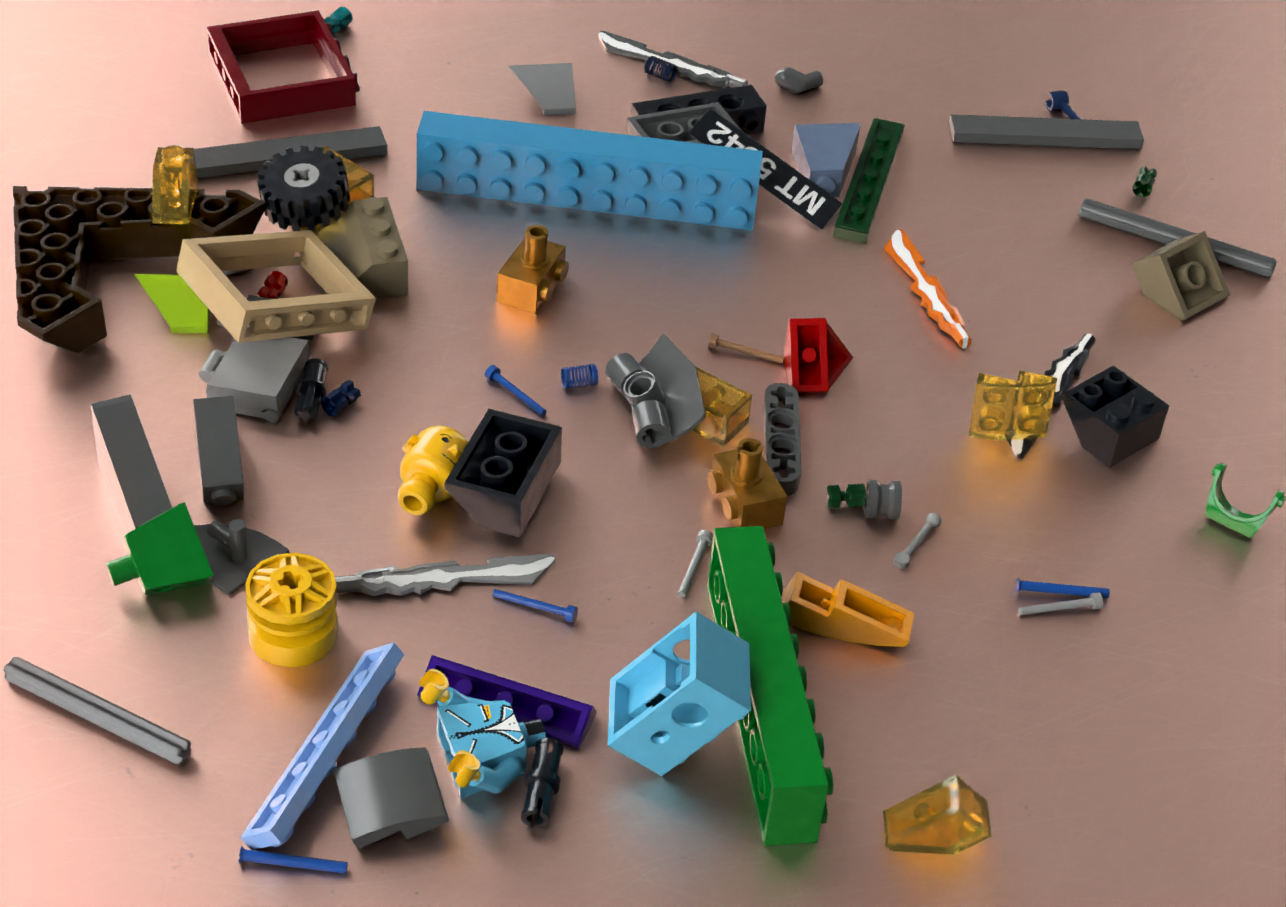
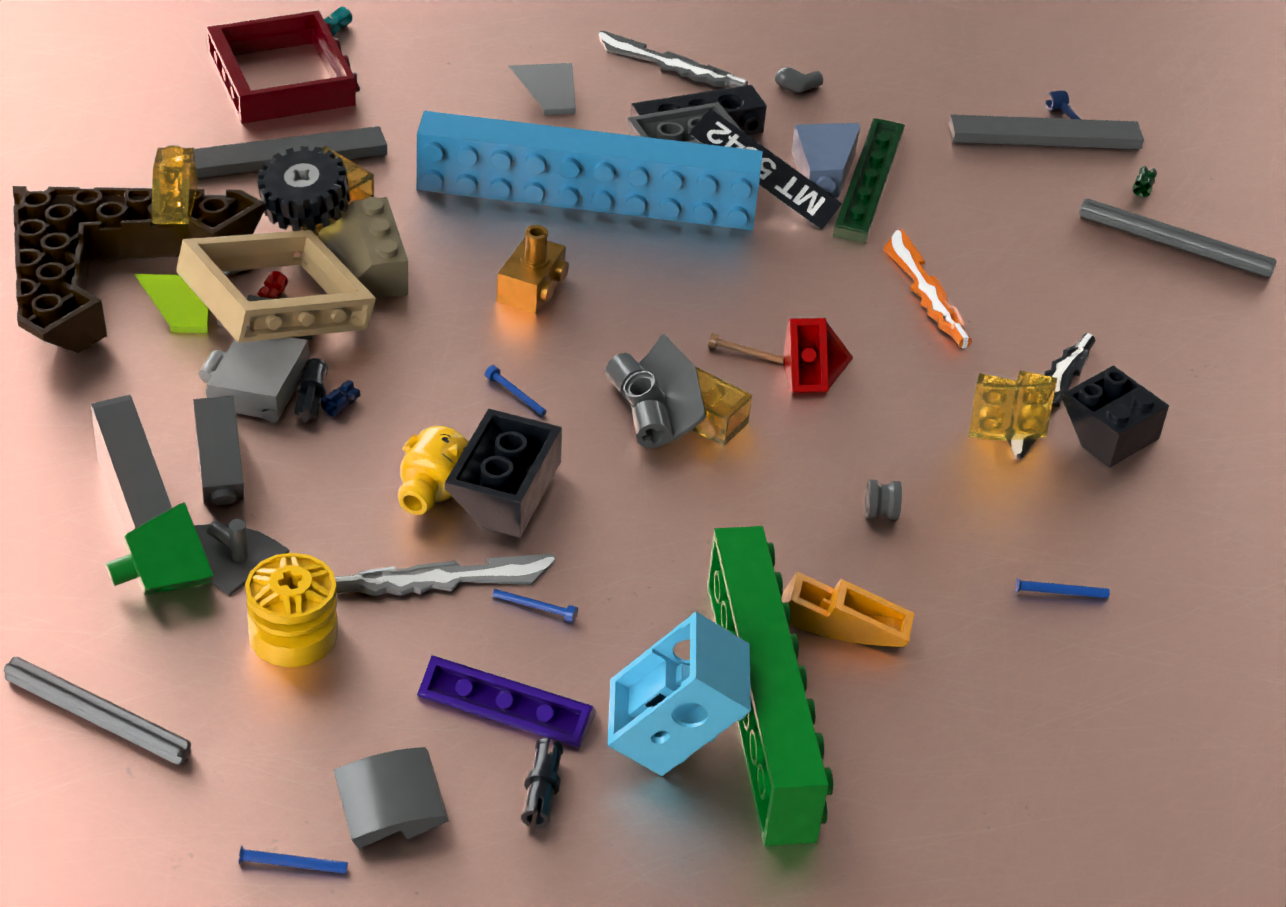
(318, 754): light blue plate -> none
(479, 737): medium azure torso -> none
(592, 374): blue piece -> none
(667, 71): dark blue piece -> none
(704, 540): light grey piece -> none
(747, 486): pearl gold brick -> none
(782, 438): dark grey beam -> none
(853, 495): dark green piece -> none
(902, 559): light grey hinge -> none
(938, 820): clear yellow slope -> none
(1094, 601): light grey piece -> none
(1182, 276): dark tan slope -> none
(1224, 513): helmet -> none

